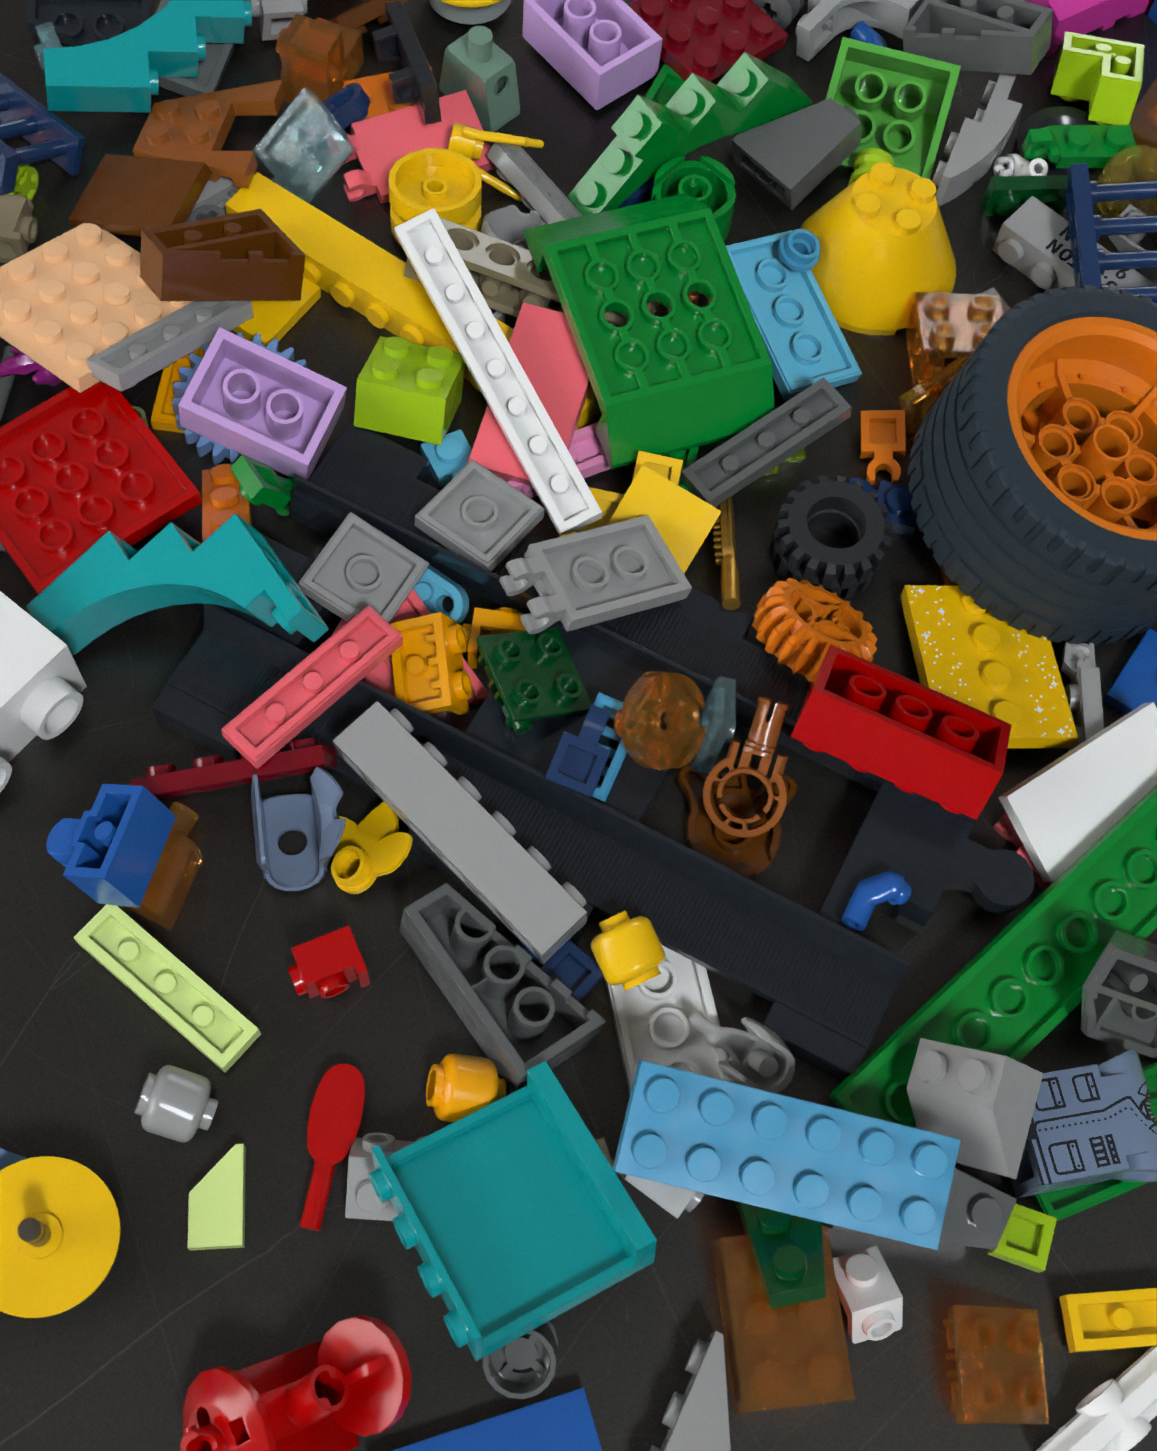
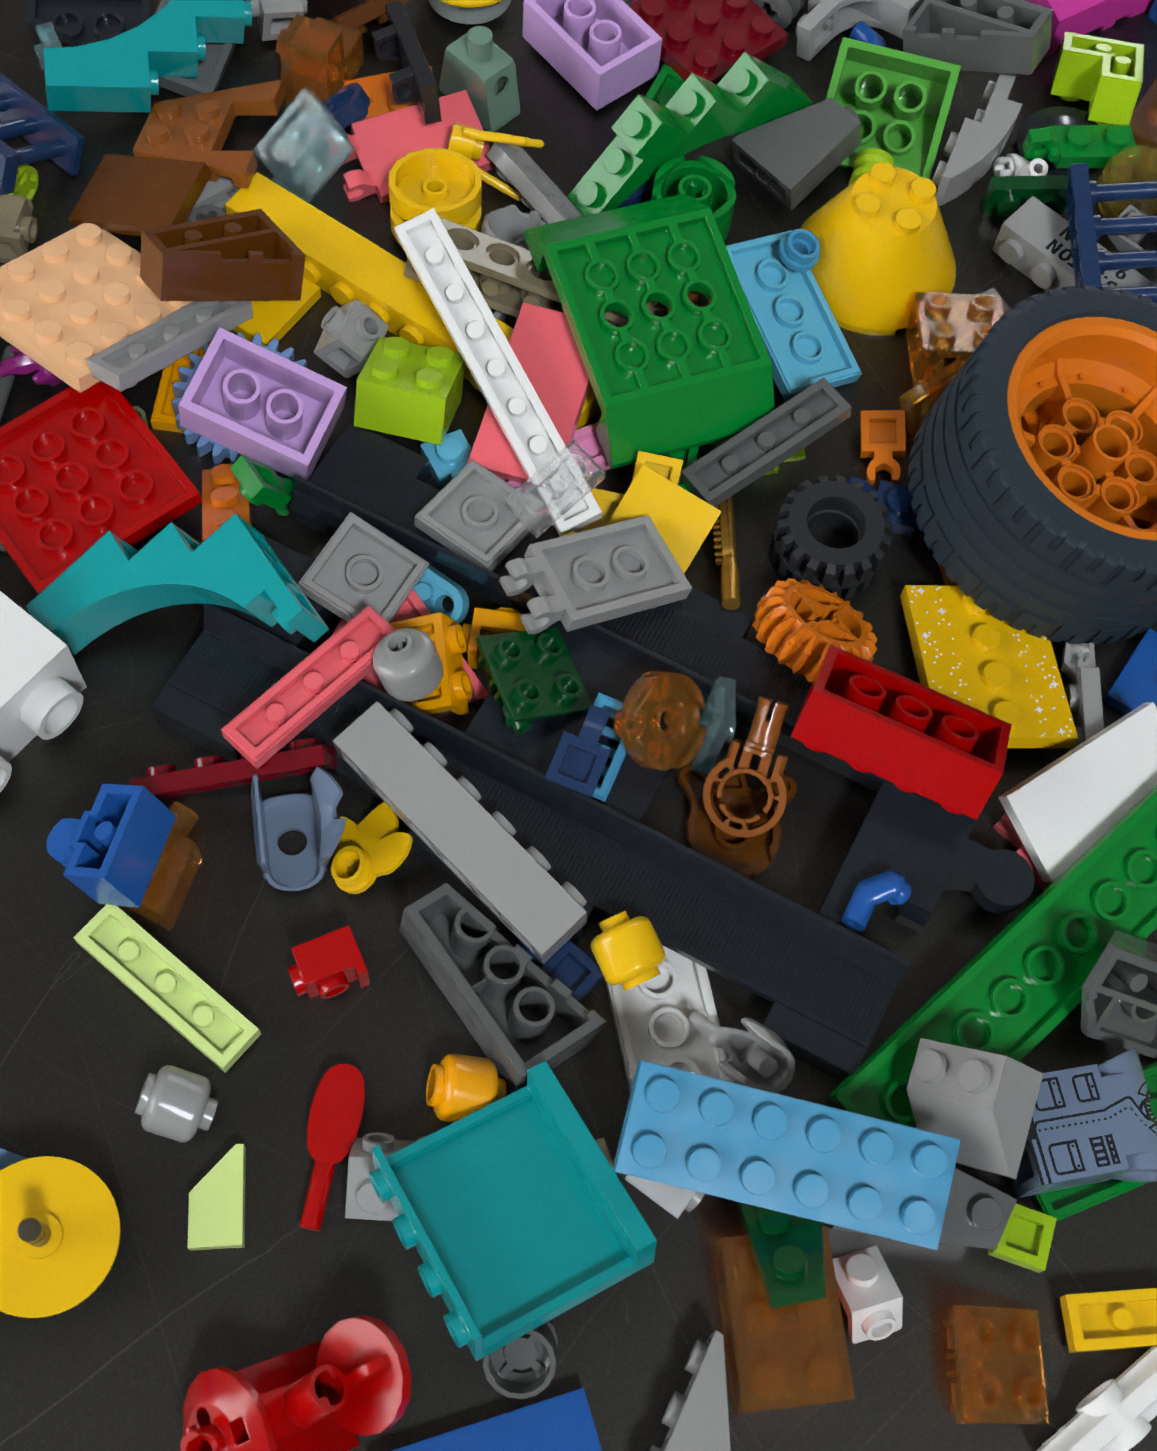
(349, 337): none -> light grey brick
(410, 666): none -> light grey head
(555, 488): none -> clear plate

